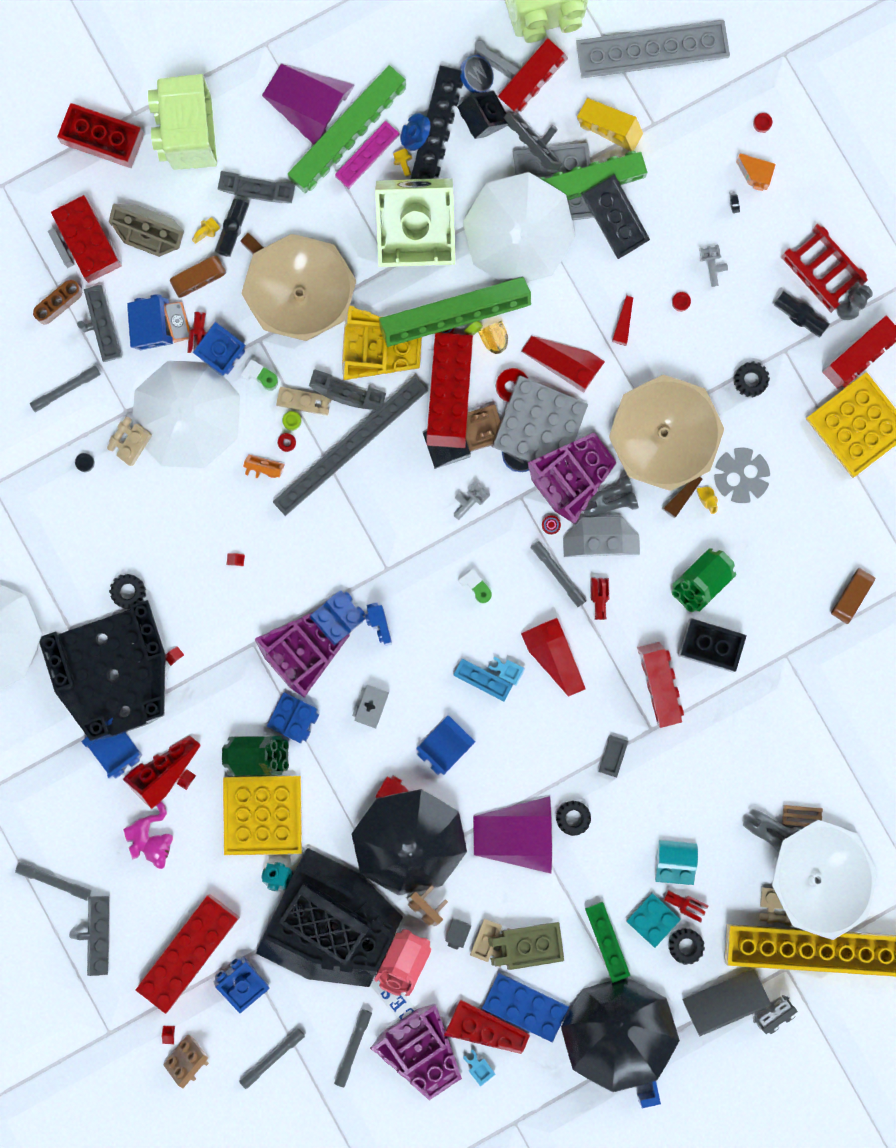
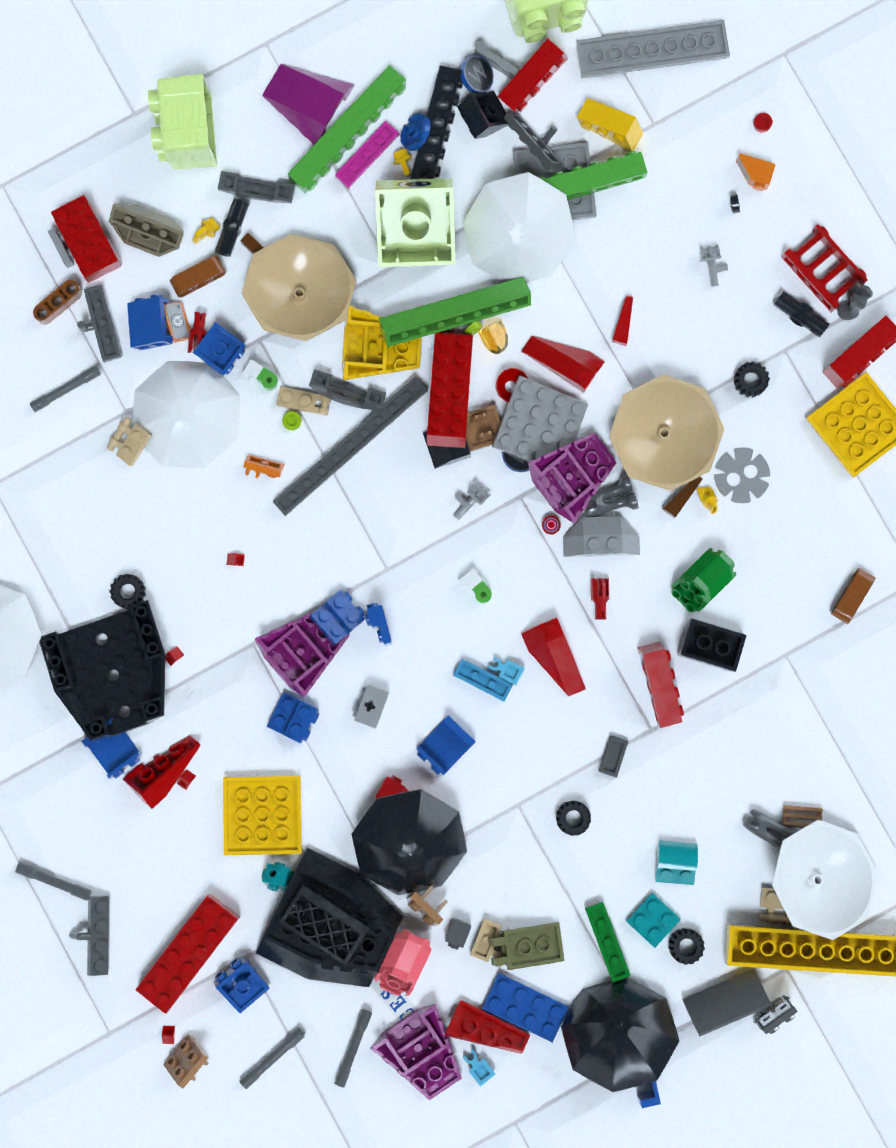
(84, 462): black tile -> none
(100, 135): red brick -> none
(155, 847): dark pink animal -> none
(255, 755): dark green brick -> none
(282, 438): red plate -> none
(516, 835): magenta wedge -> none
(545, 557): dark grey piece -> none
(615, 216): black tile -> none
(681, 301): red tile -> none
(683, 904): red arm -> none

